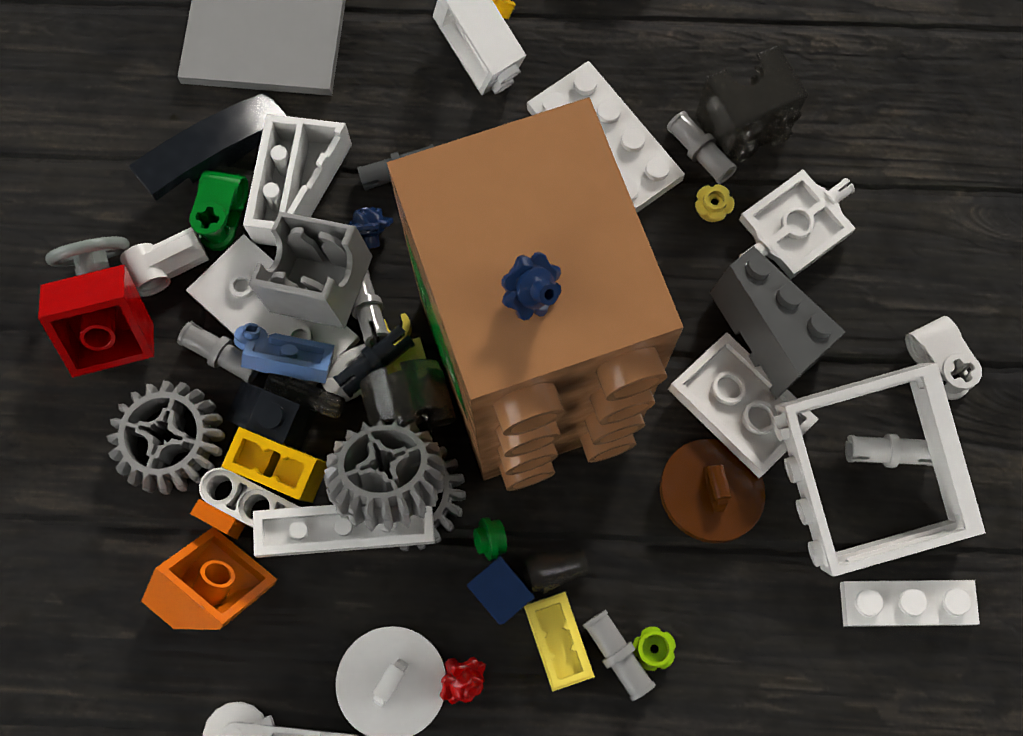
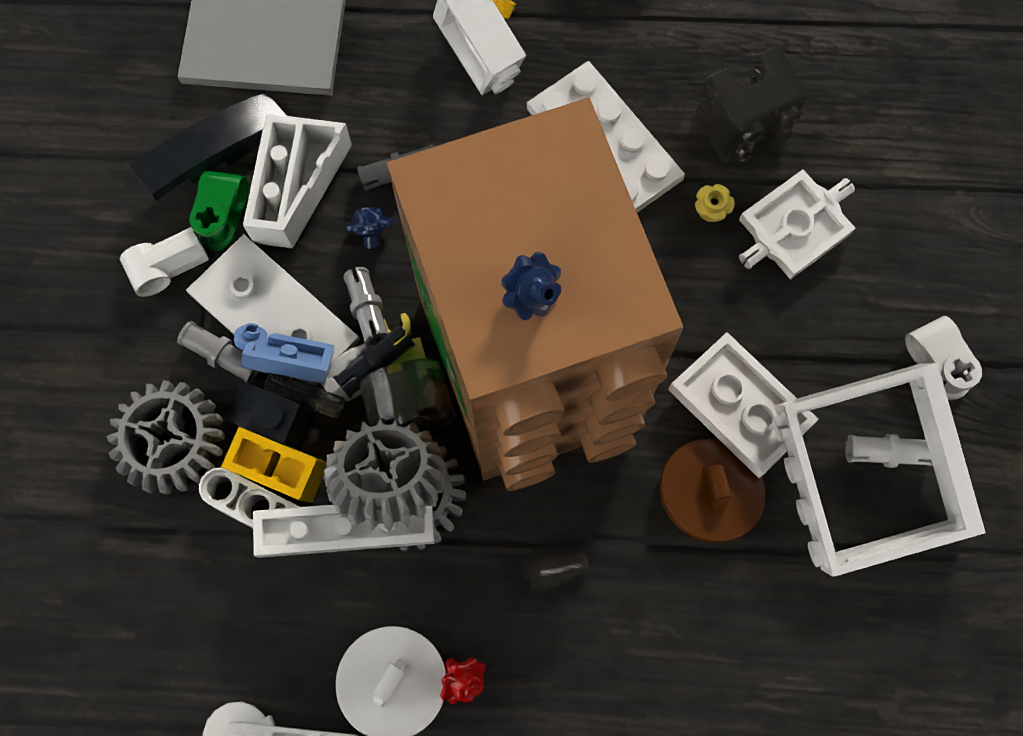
(98, 313): red piece -> none
(206, 584): orange slope -> none
(217, 519): orange tile -> none
(314, 270): light grey piece -> none
(490, 538): green plate -> none
(500, 591): dark blue panel -> none
(558, 641): light yellow plate -> none
(619, 655): light grey pin -> none
(666, 646): lime plate -> none
(701, 147): light grey pin -> none
(774, 319): dark grey wedge -> none
(909, 603): white plate -> none

